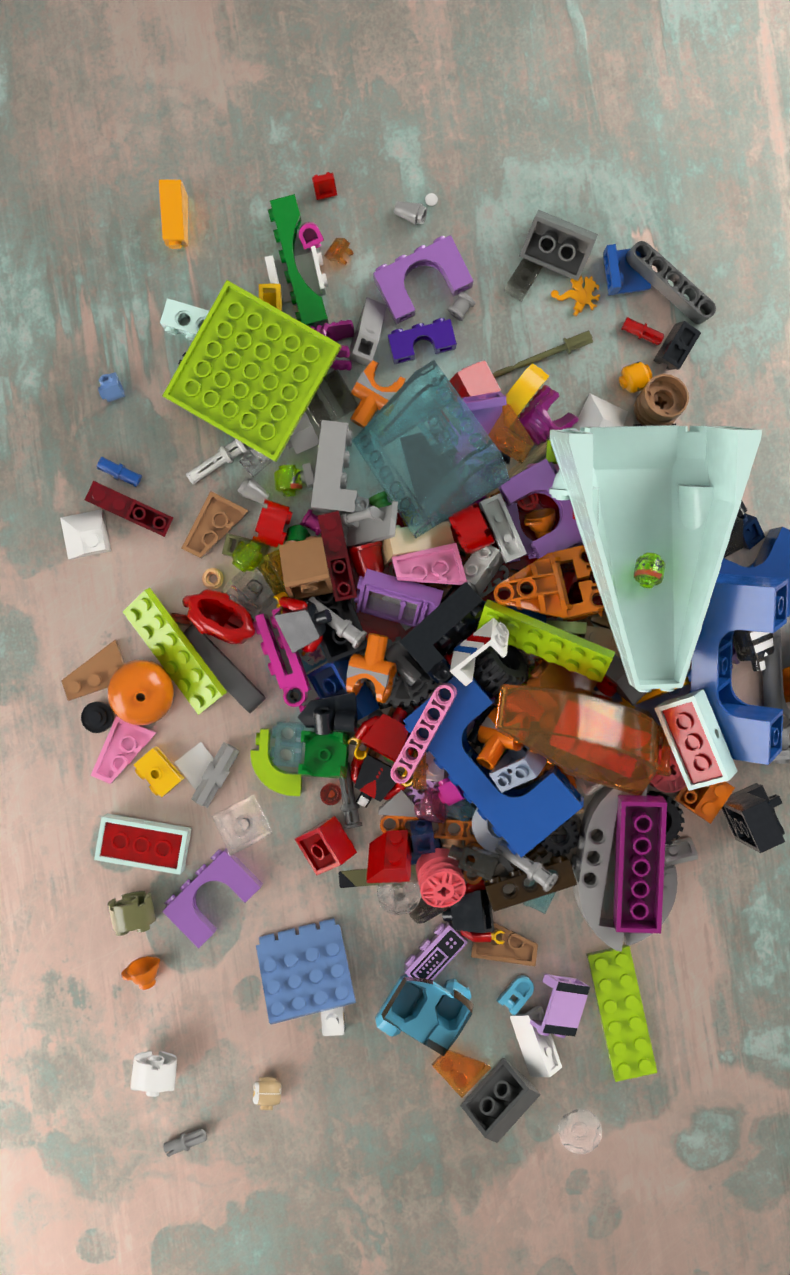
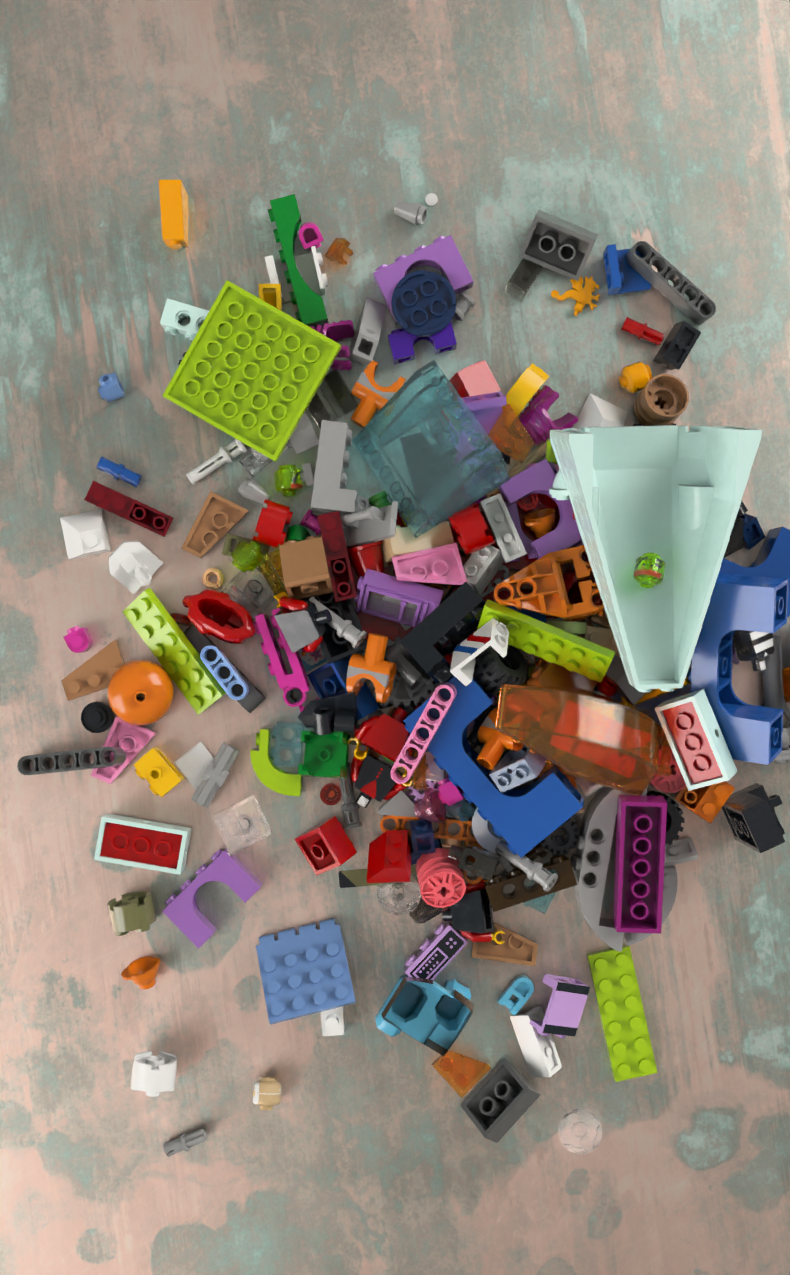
(62, 764): none -> dark grey beam
(78, 639): none -> dark pink plate
(133, 565): none -> white piece
(215, 666): none -> light blue beam
(324, 186): red tile -> none
(423, 303): none -> dark blue tile
(569, 345): olive piece -> none

